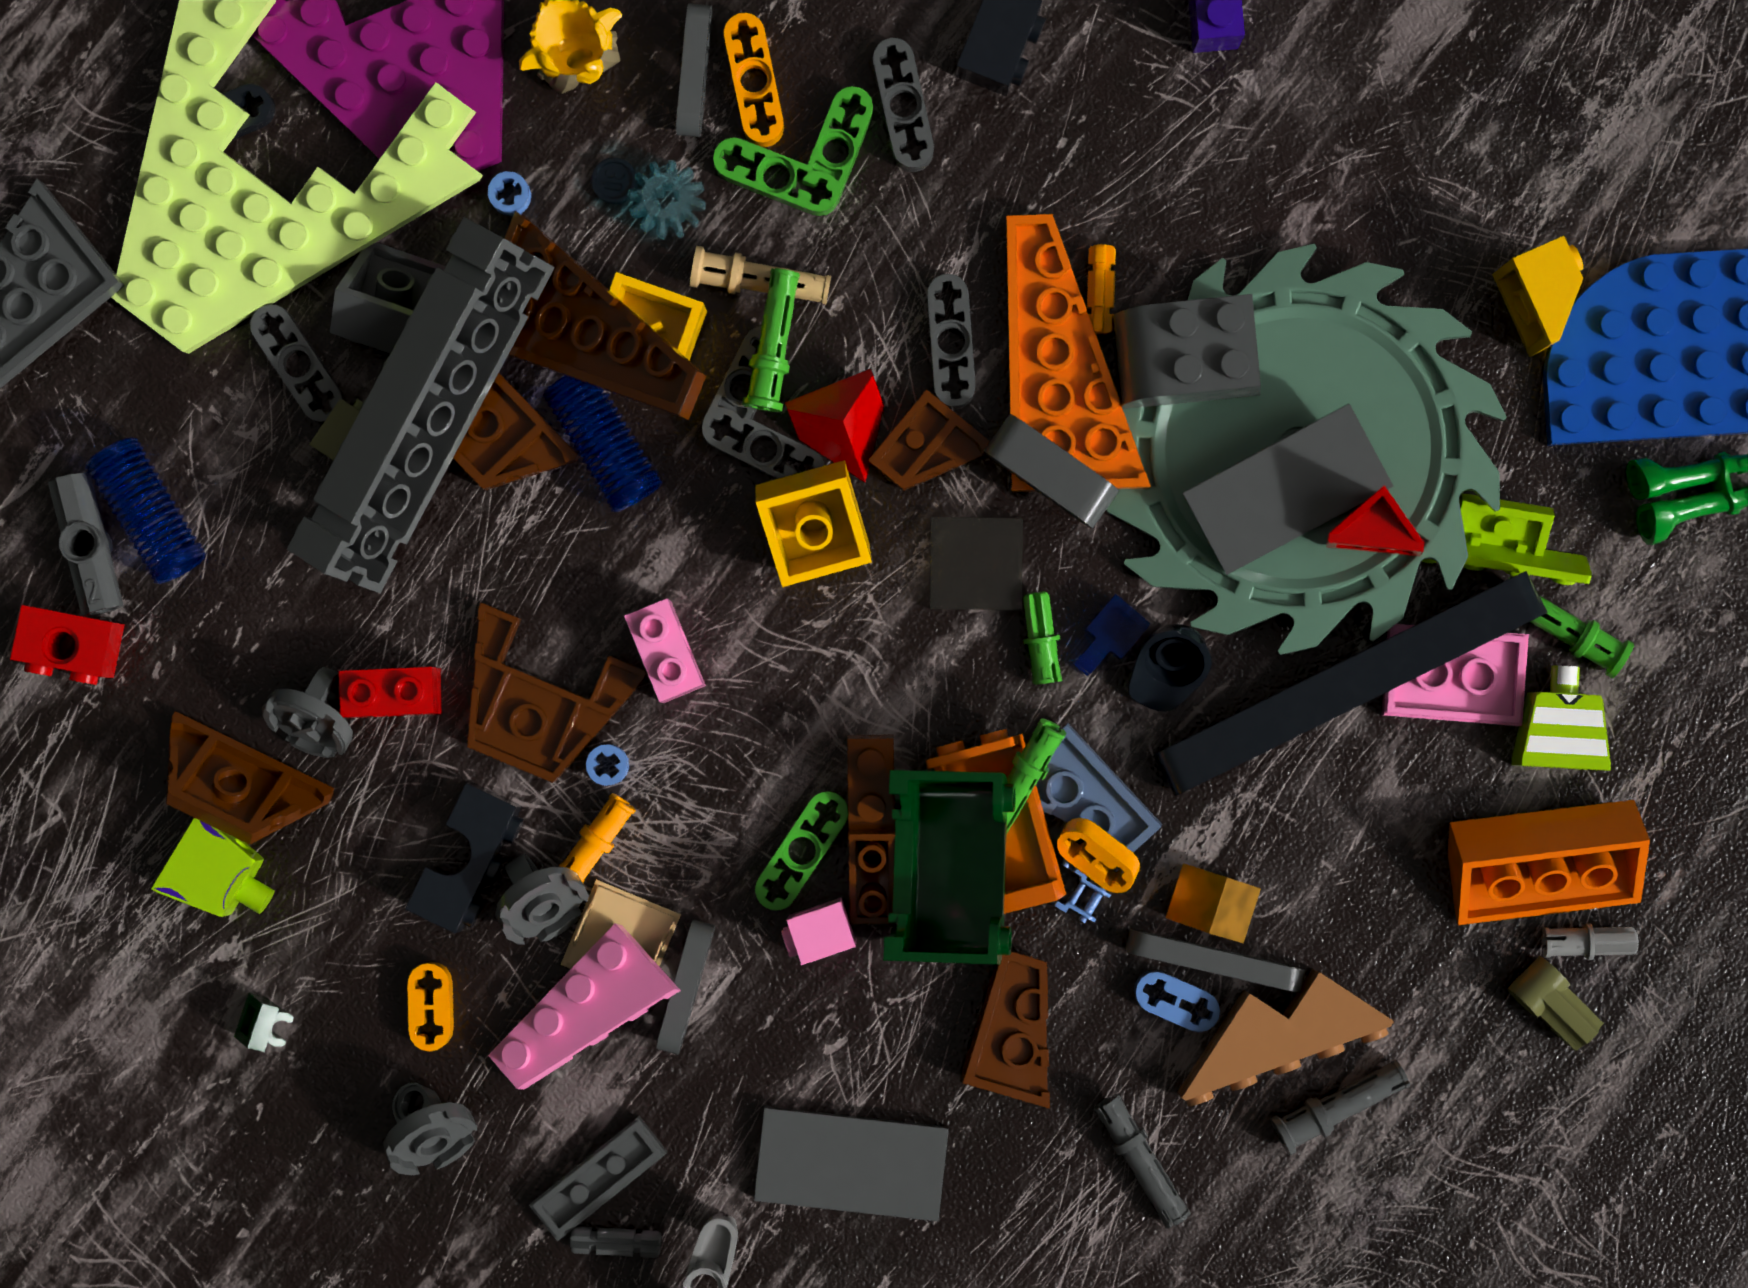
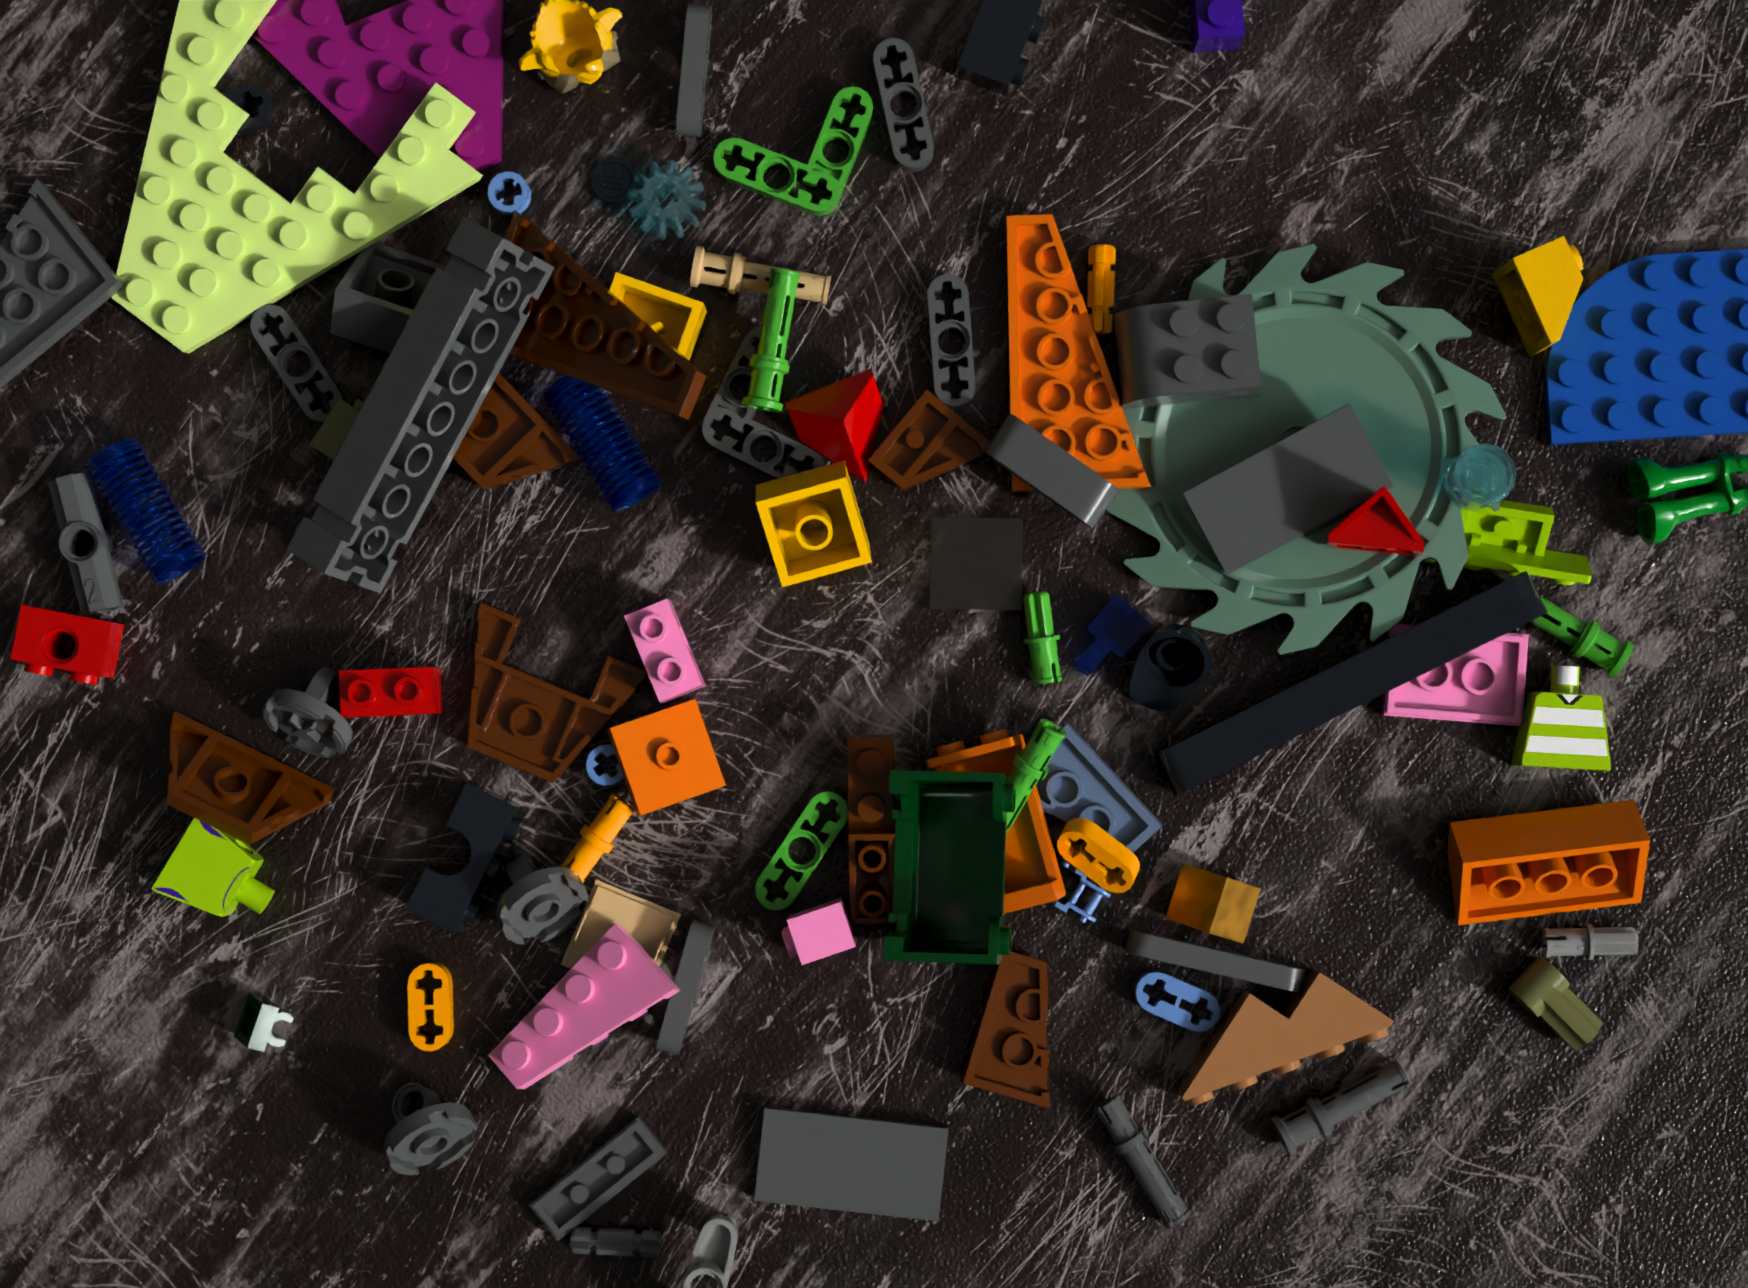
(666, 757): none -> orange plate
(734, 51): light orange beam -> none
(1479, 477): none -> clear light blue wheel

